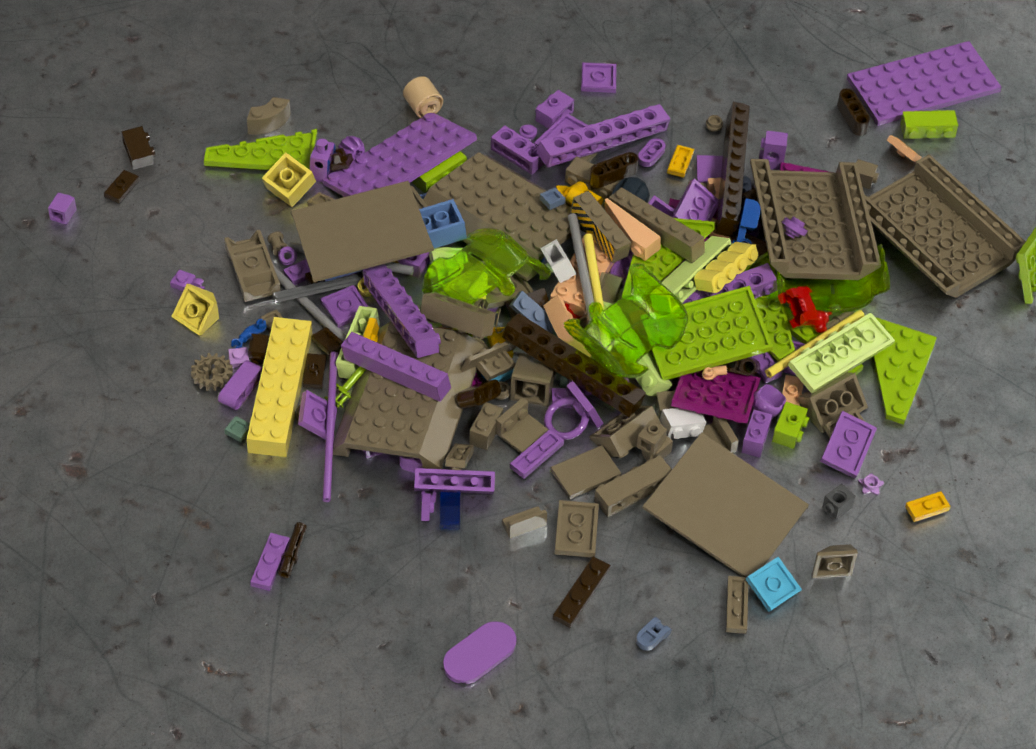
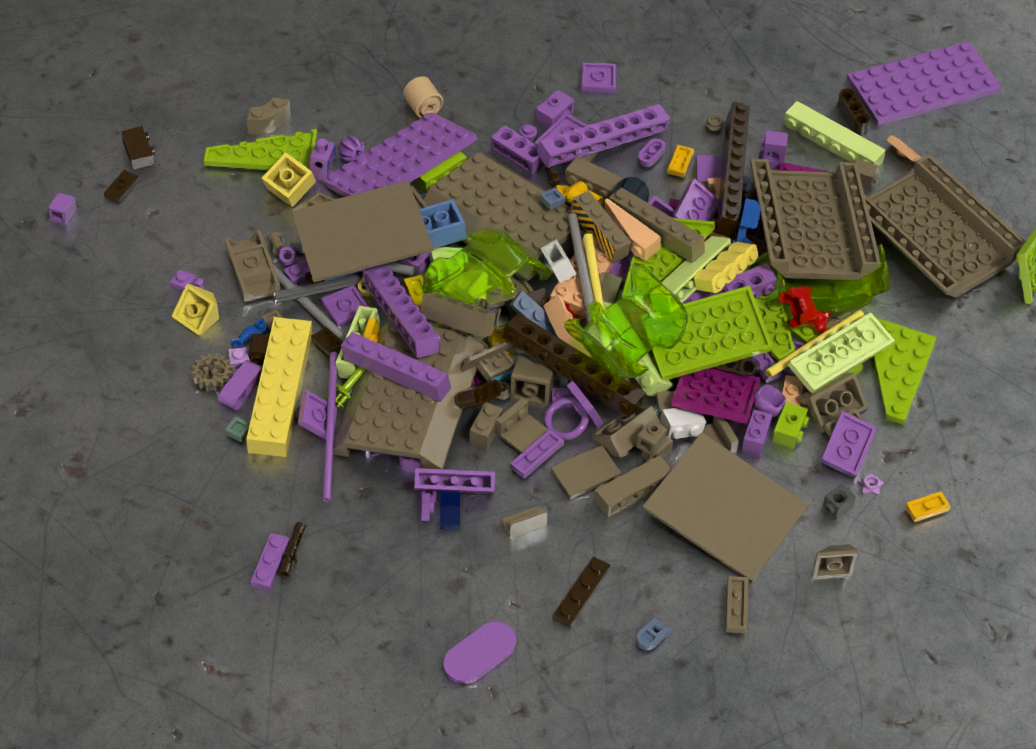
(314, 371): dark brown plate -> none
(341, 160): dark brown tile -> none
(414, 289): none -> yellow plate
(459, 456): dark tan plate -> none
(553, 179): none -> dark brown hand
(576, 528): dark tan plate -> none
(613, 169): dark brown beam -> none
(710, 373): light nougat arm -> none
(773, 584): medium azure plate -> none
(794, 227): medium lavender plate -> none
(832, 135): none -> yellowish green brick
(929, 124): lime brick -> none

